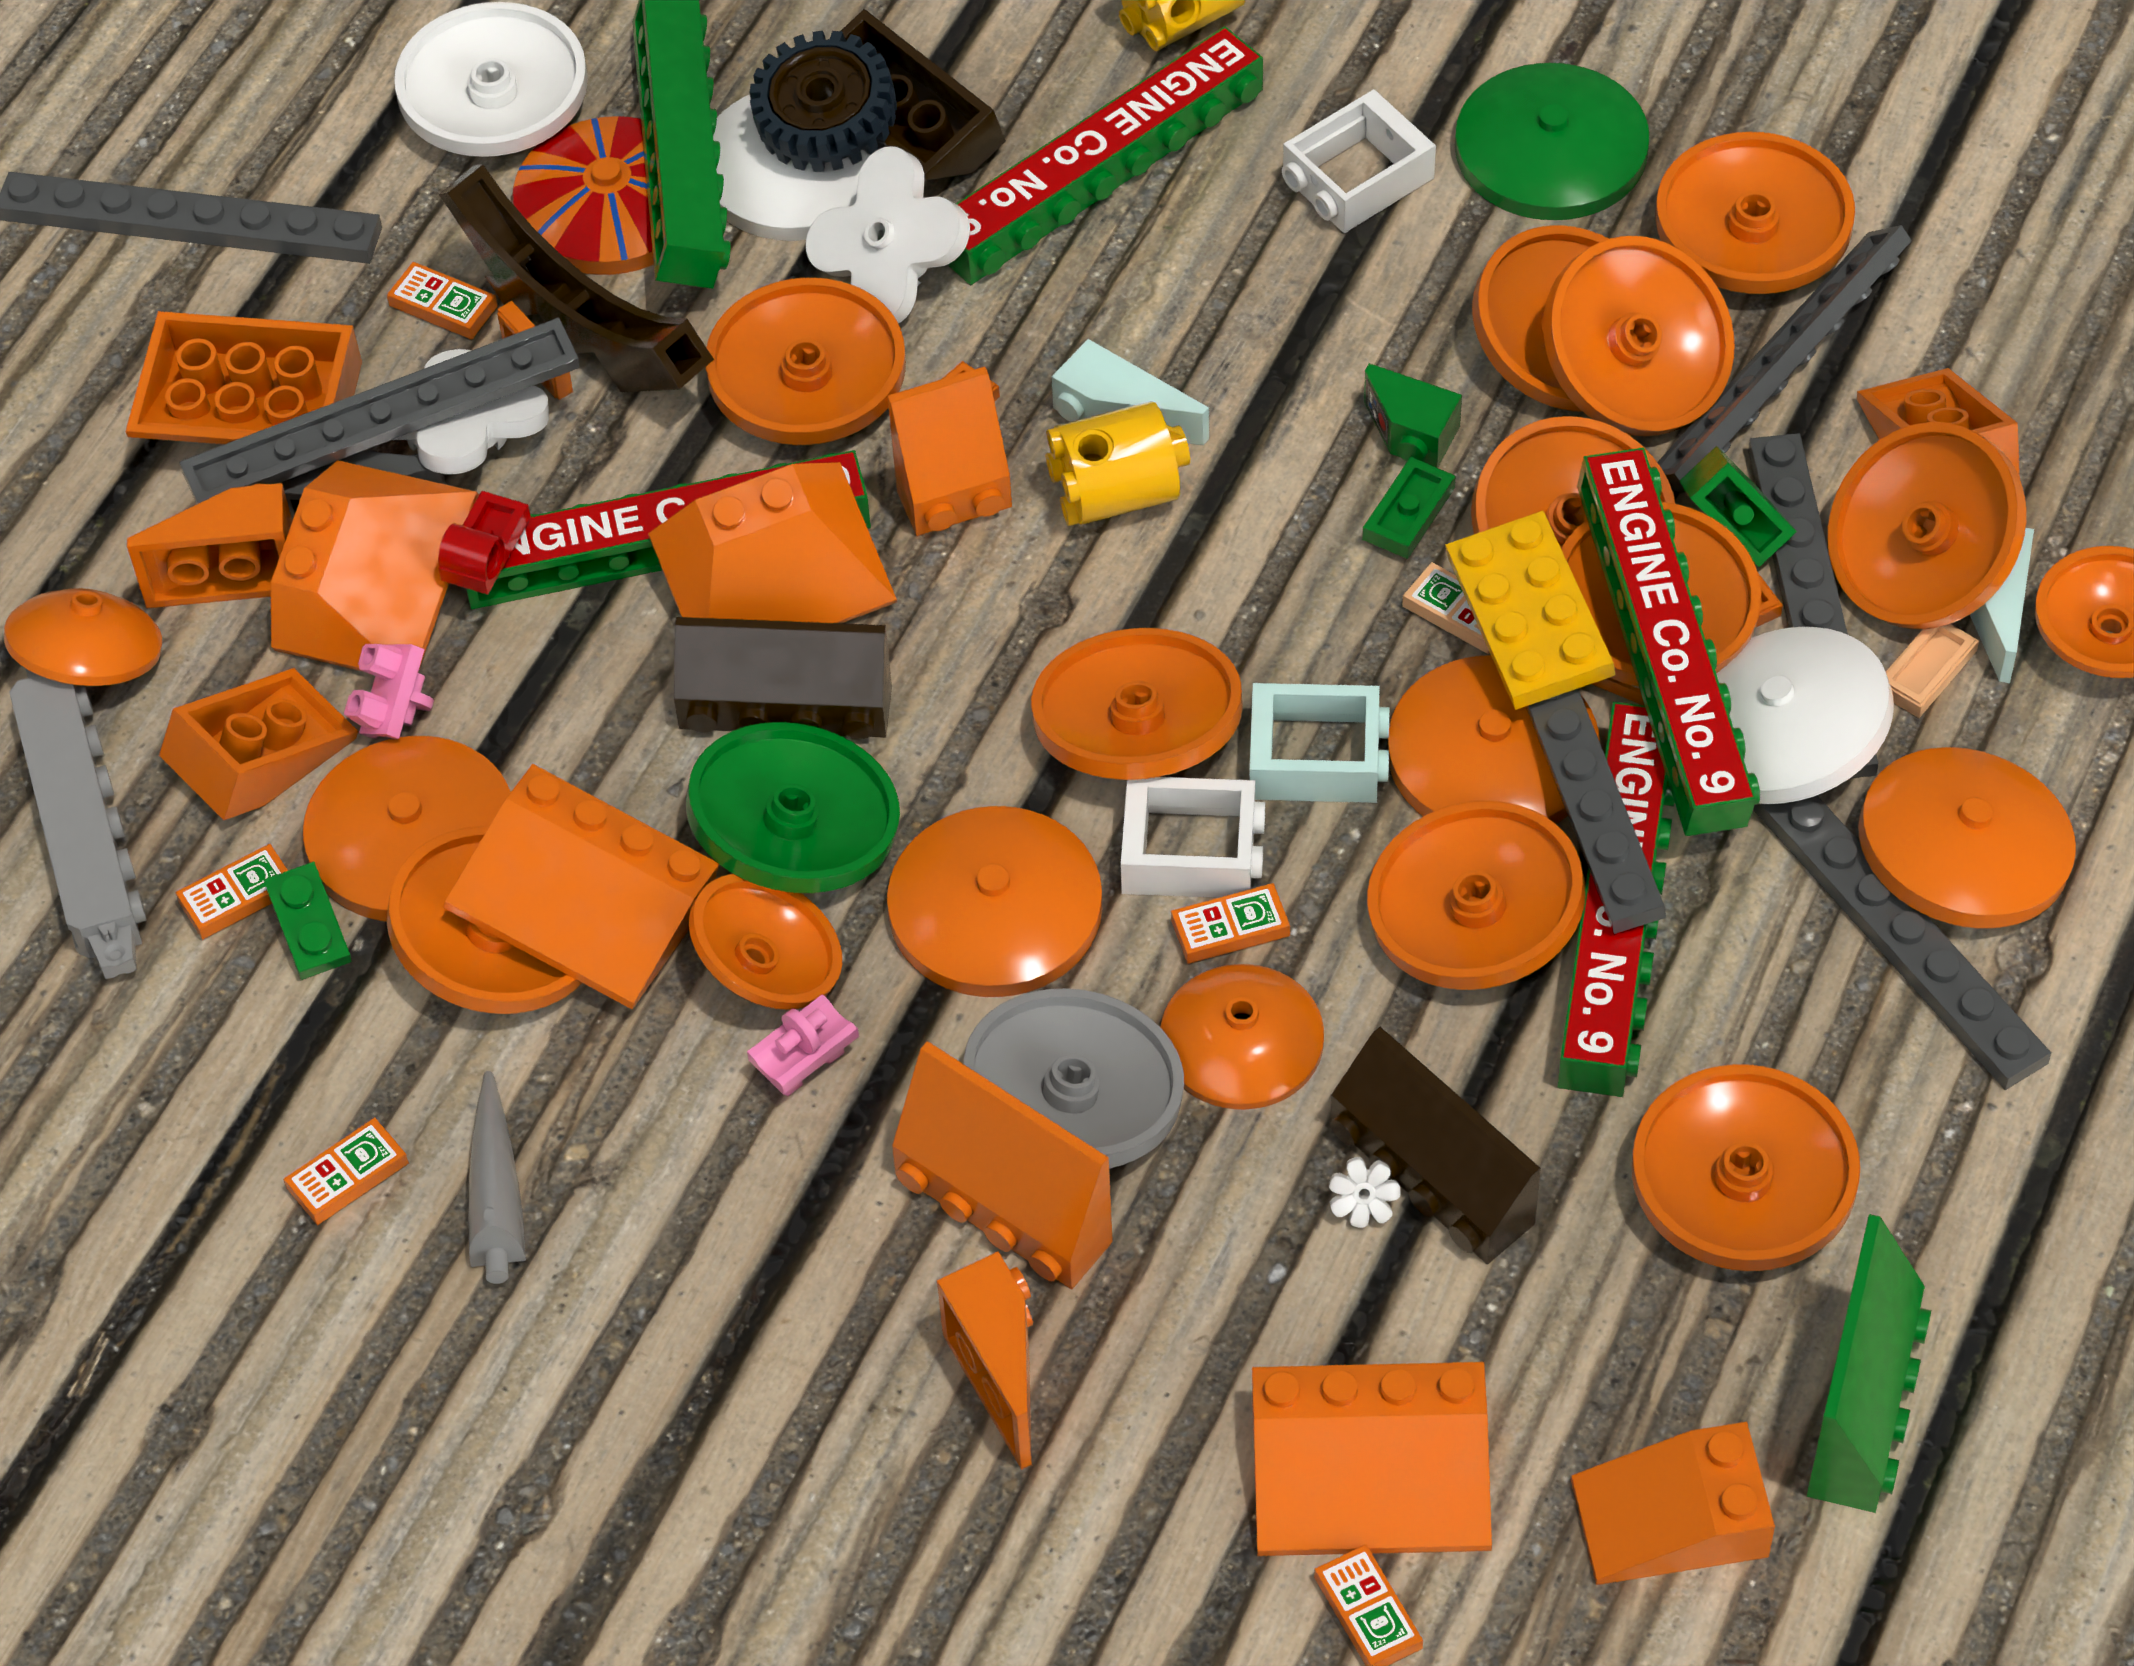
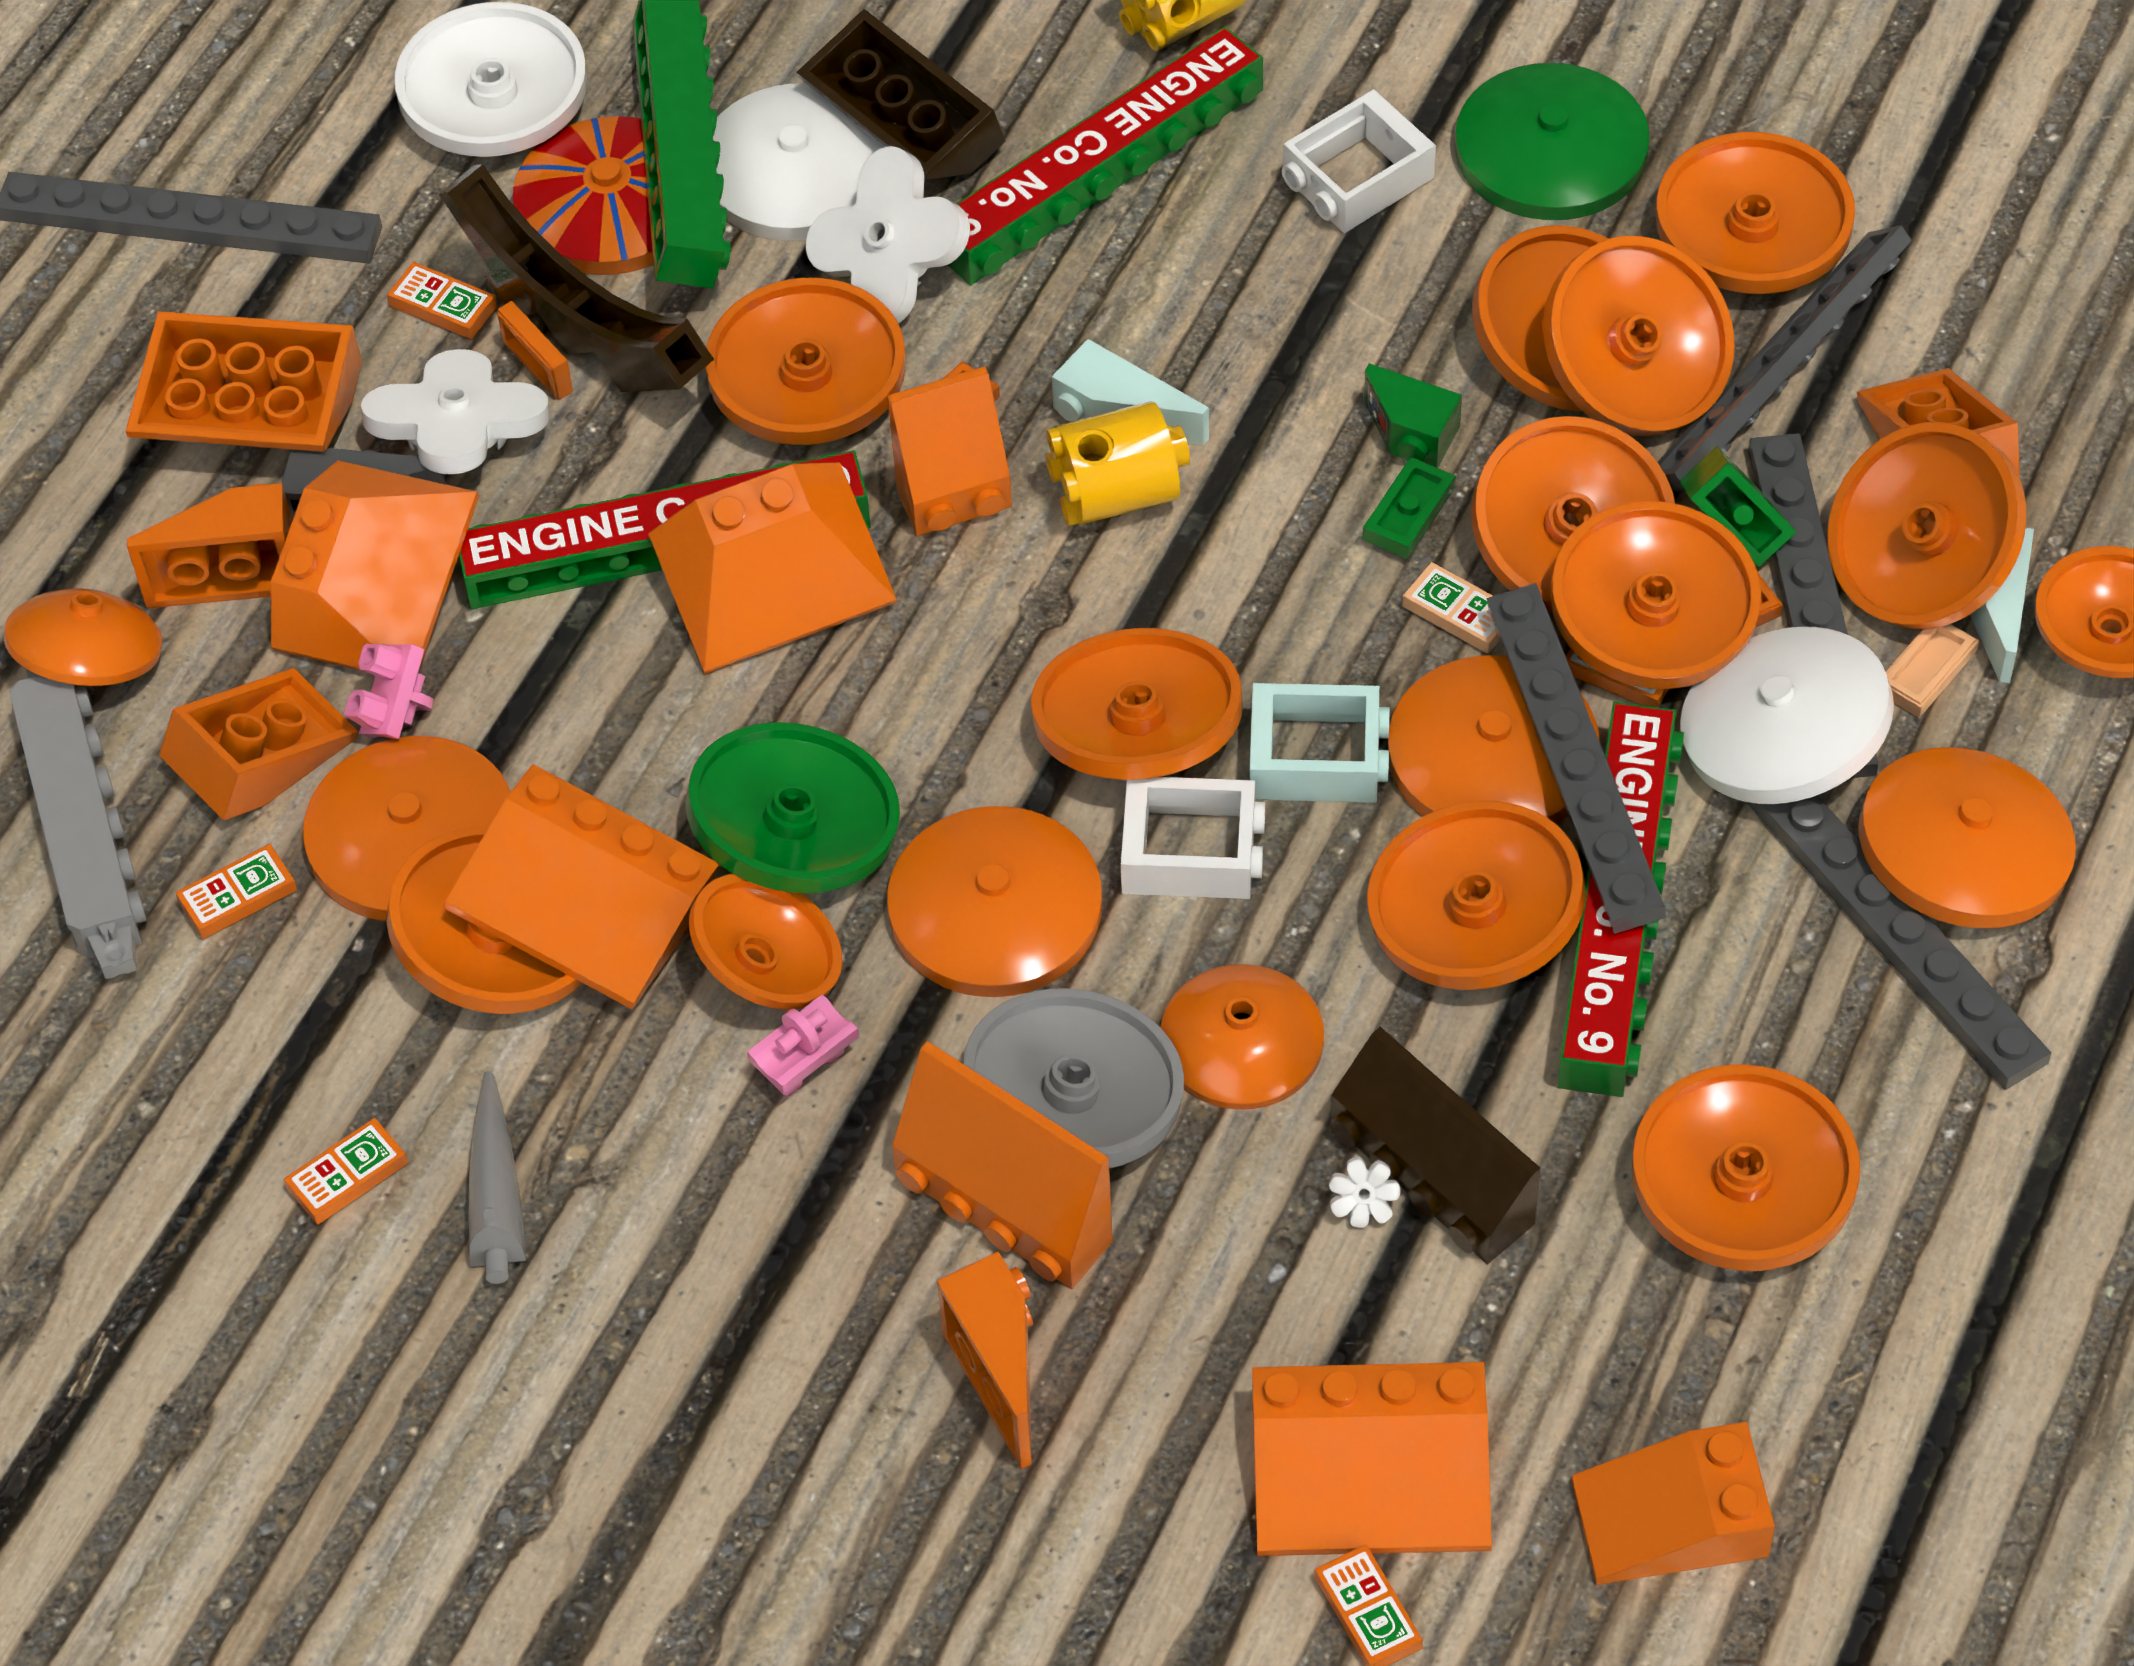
(307, 920): green plate -> none
(384, 412): dark grey plate -> none
(478, 549): red plate -> none
(781, 672): dark brown slope -> none
(823, 101): wheel -> none
(1230, 923): tile -> none
(1530, 610): yellow plate -> none
(1667, 643): brick -> none
(1870, 1376): green slope -> none

